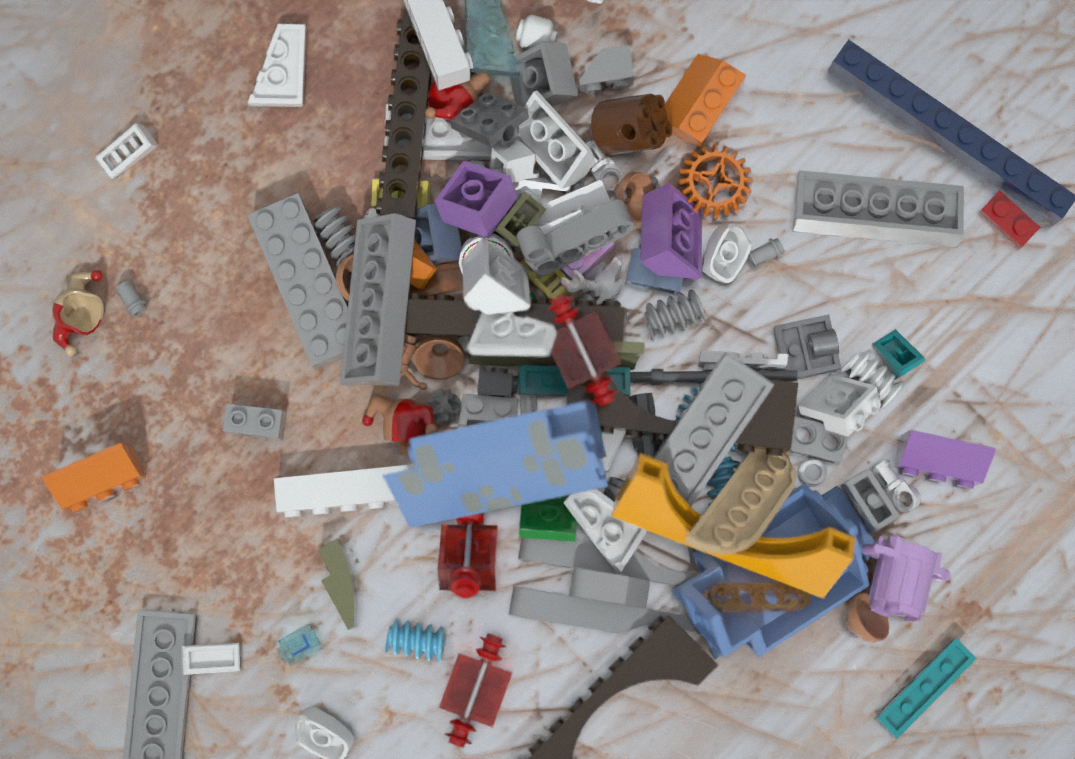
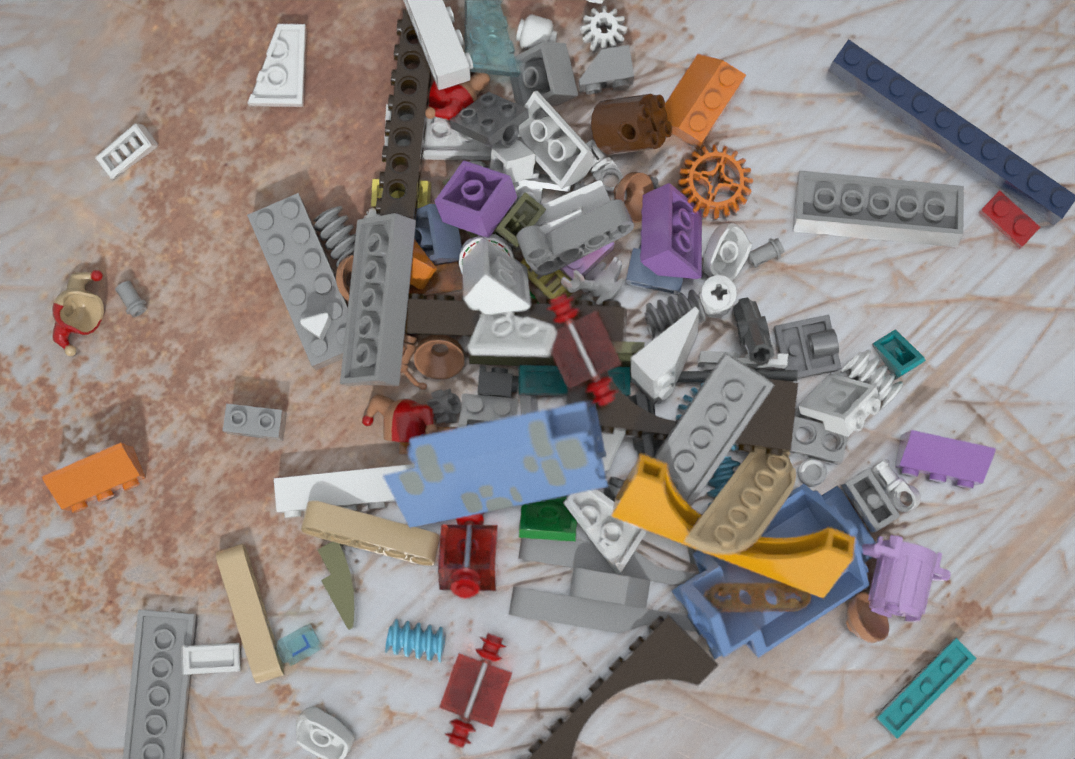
(250, 613): none -> tan beam
(317, 324): none -> white slope
(370, 533): none -> tan beam
(613, 26): none -> white gear
(661, 362): none -> white slope
(724, 288): none -> white piece
(753, 331): none -> dark grey piece

